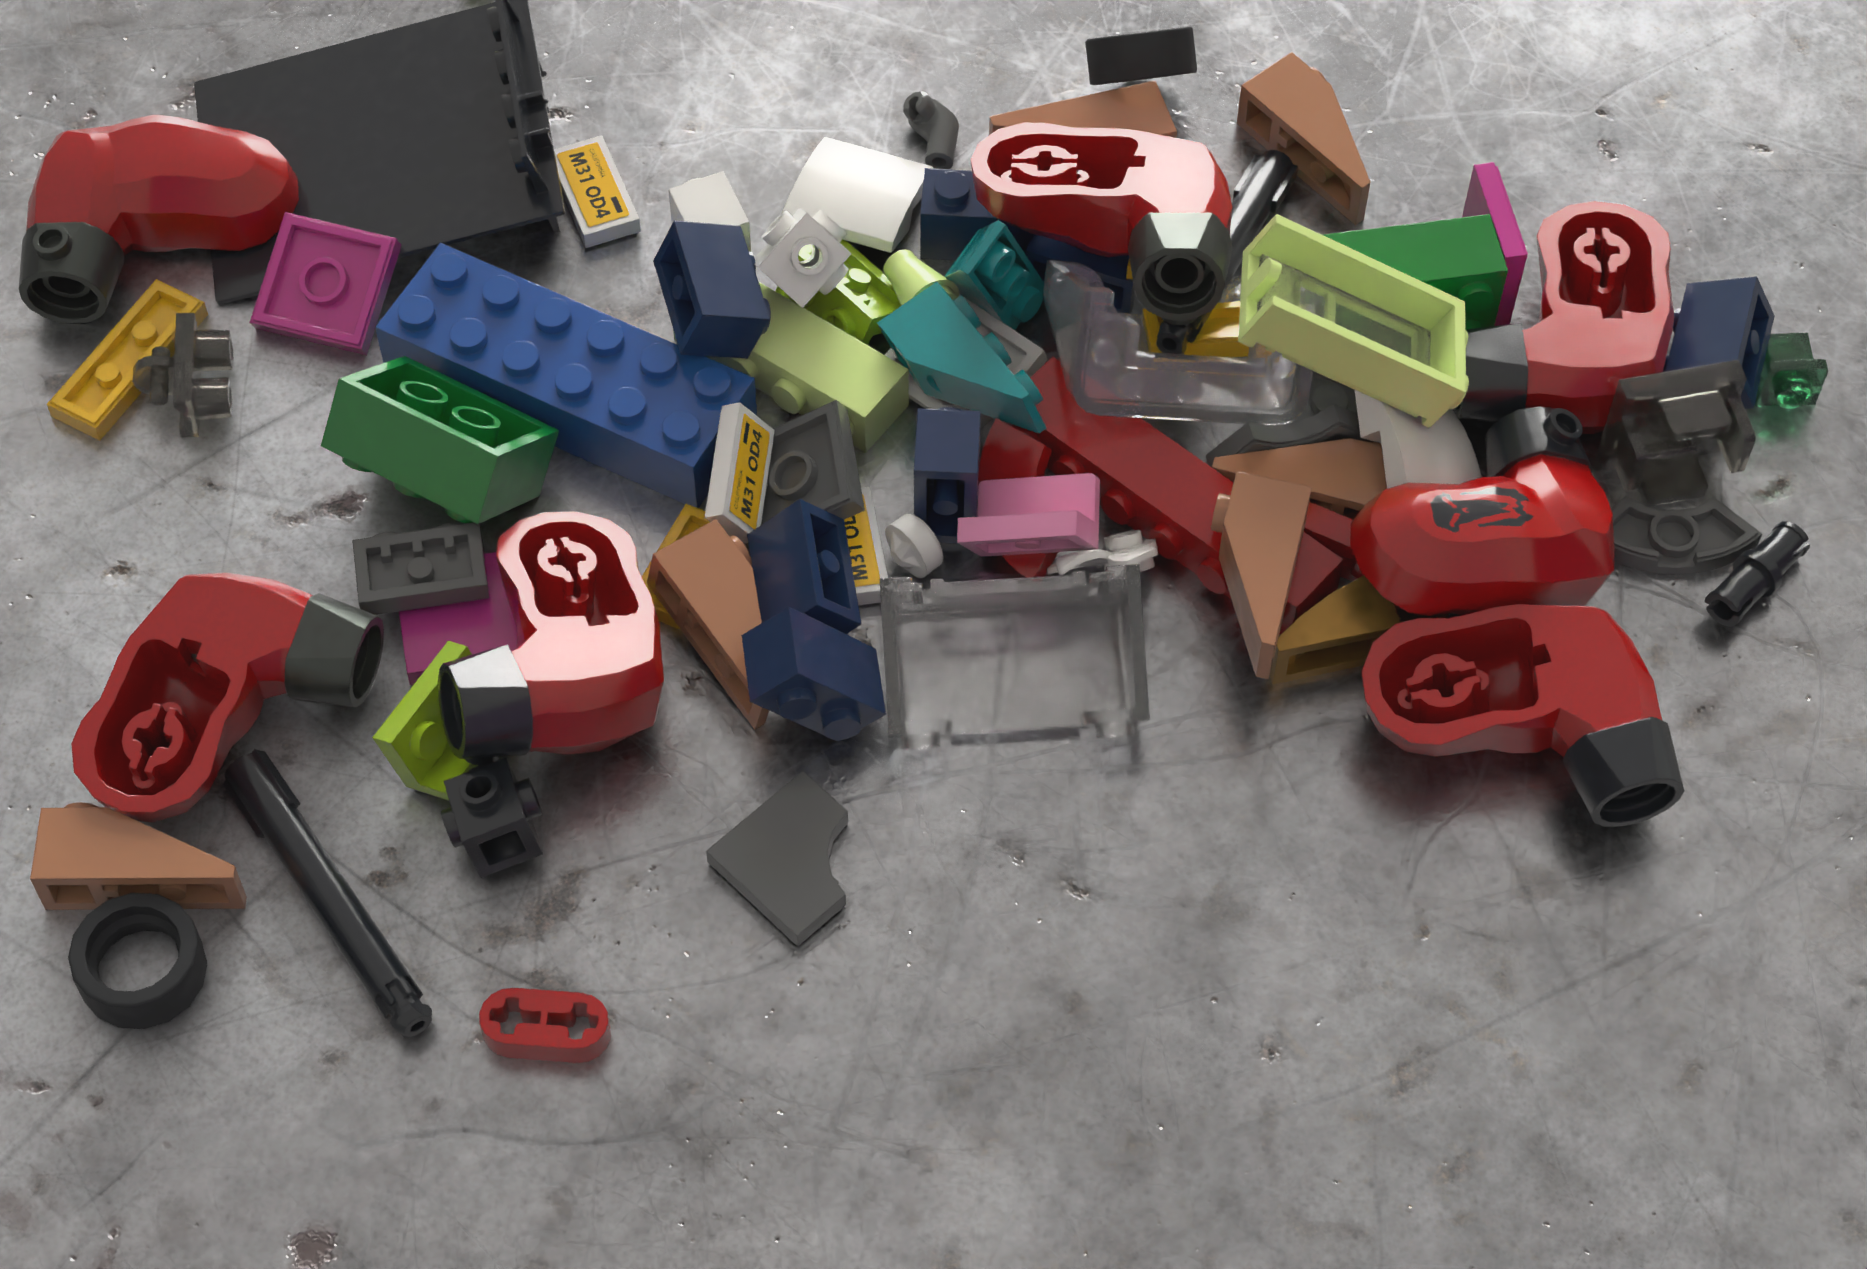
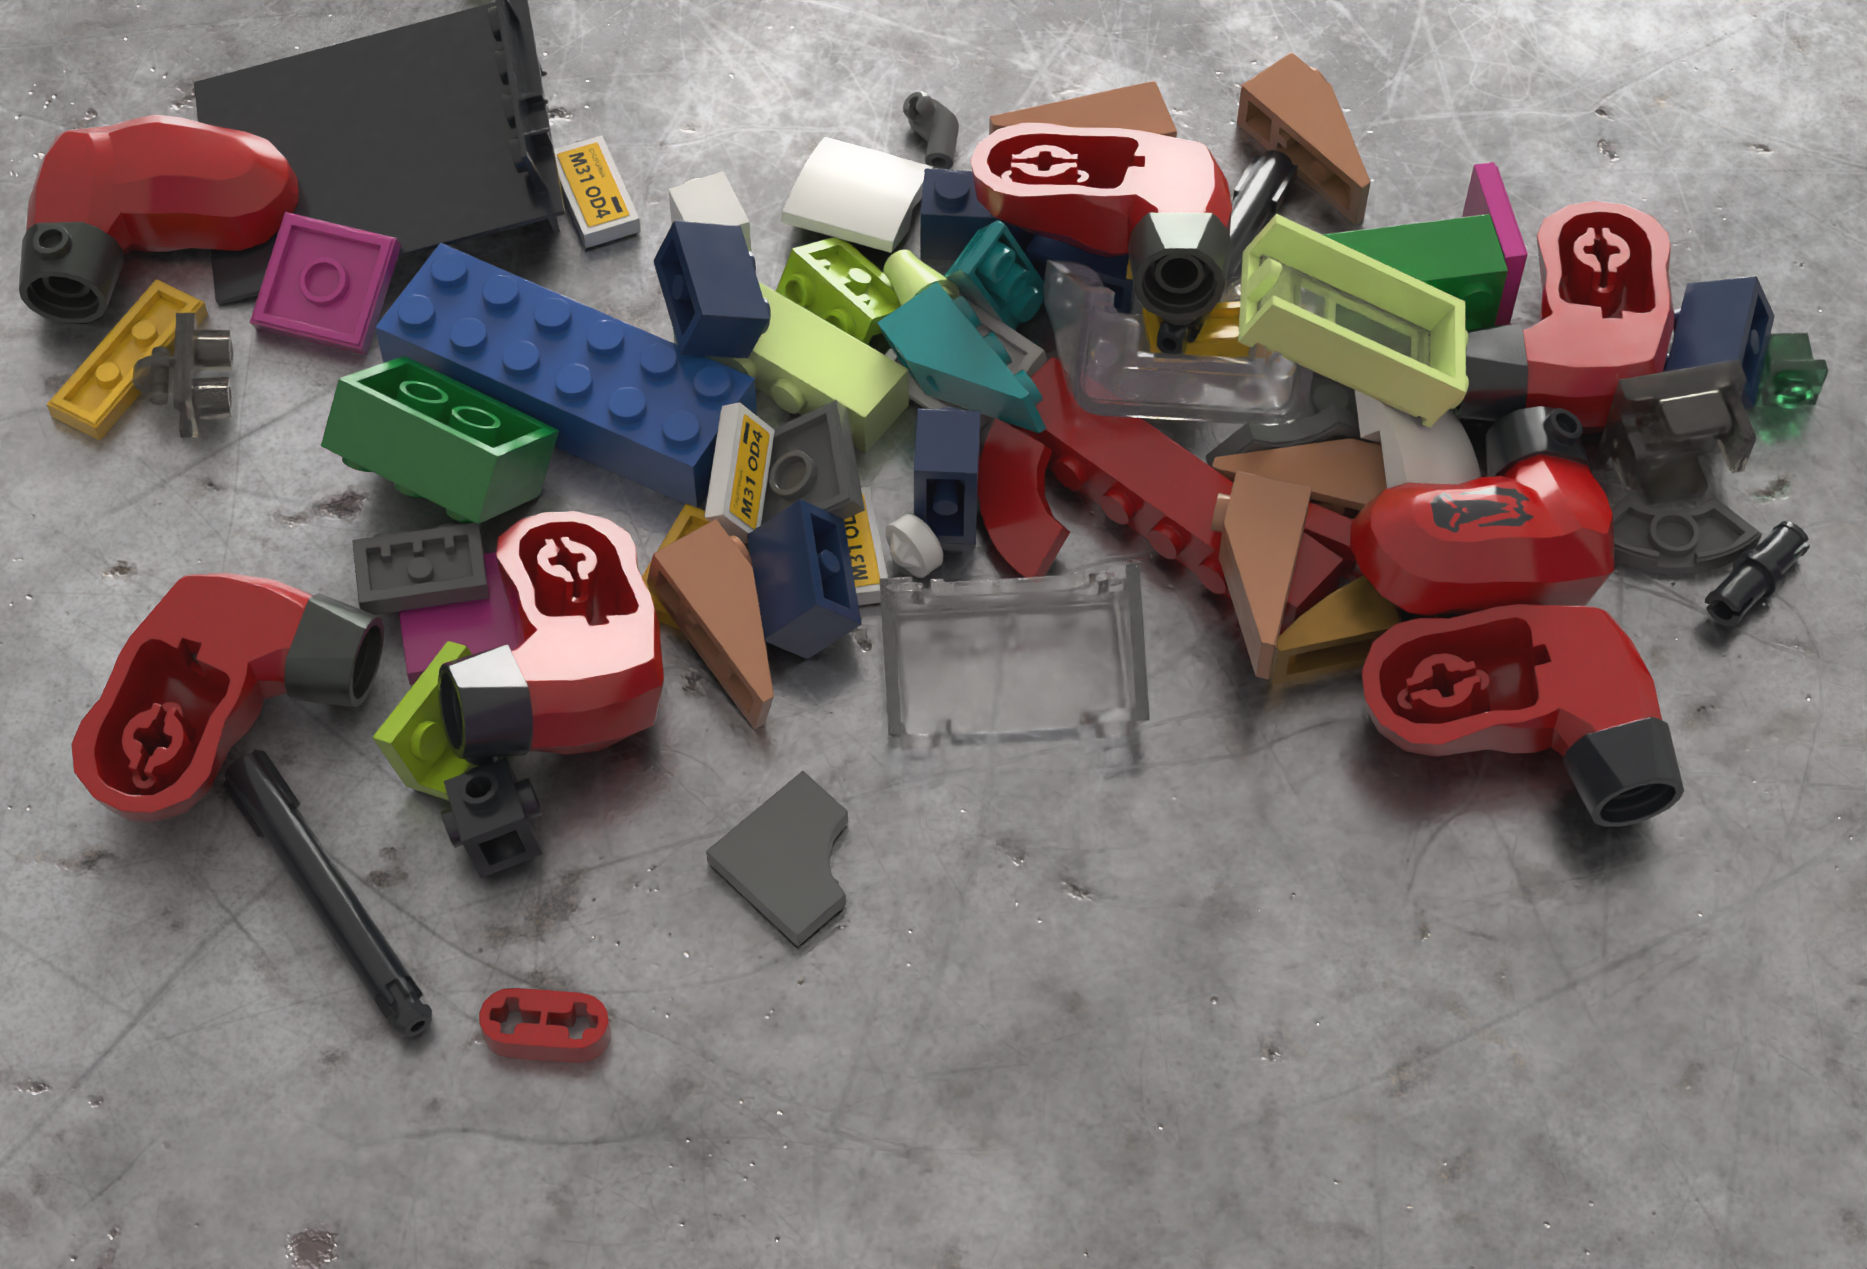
(100, 854): nougat slope -> none
(122, 918): black tyre -> none
(813, 674): dark blue brick -> none
(820, 271): white brick -> none
(1034, 516): bright pink panel -> none
(1120, 549): white plate -> none
(1141, 55): black tyre -> none

